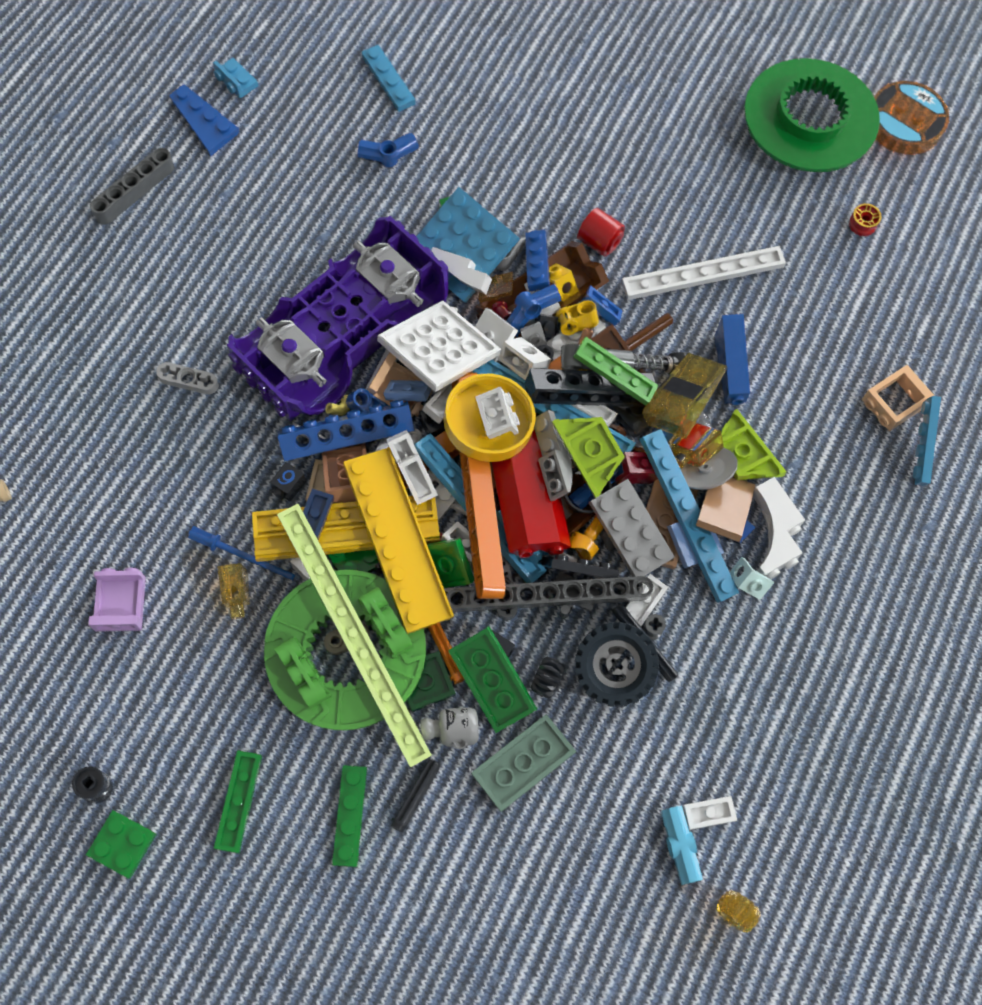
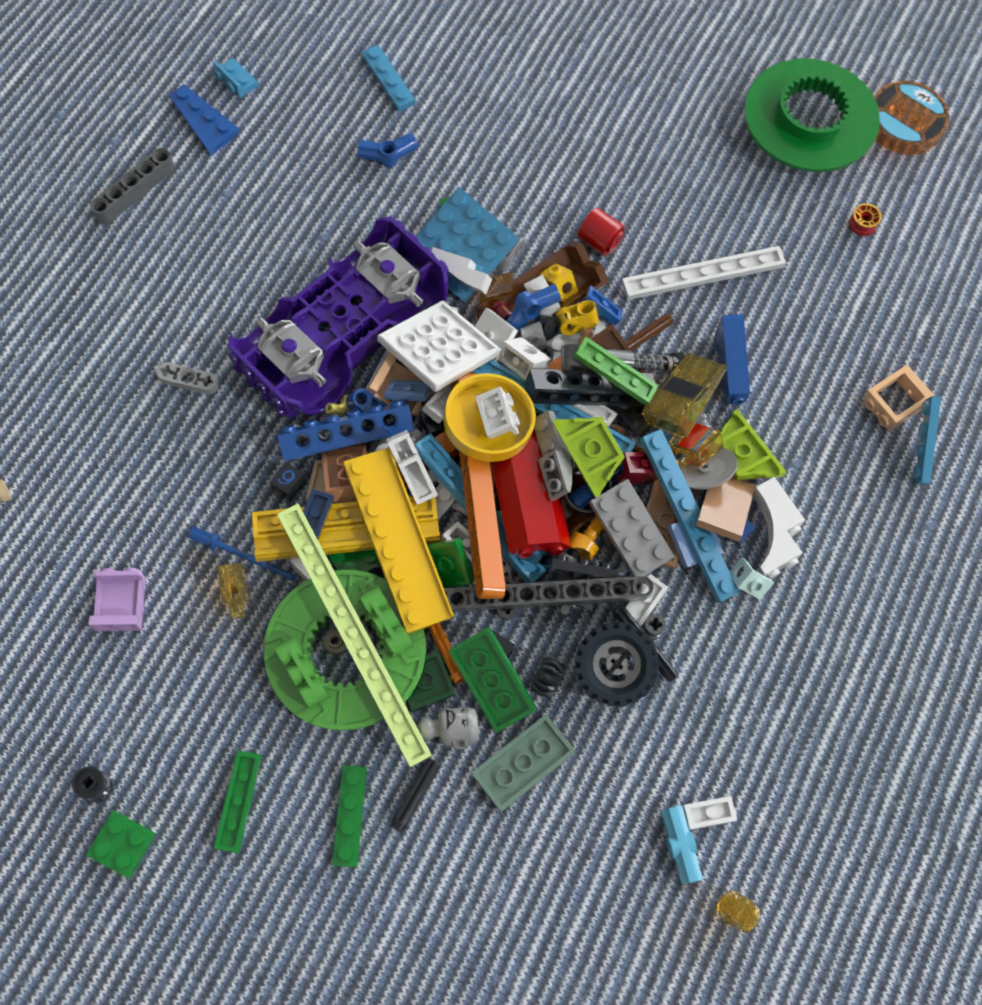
(537, 260): blue plate -> none

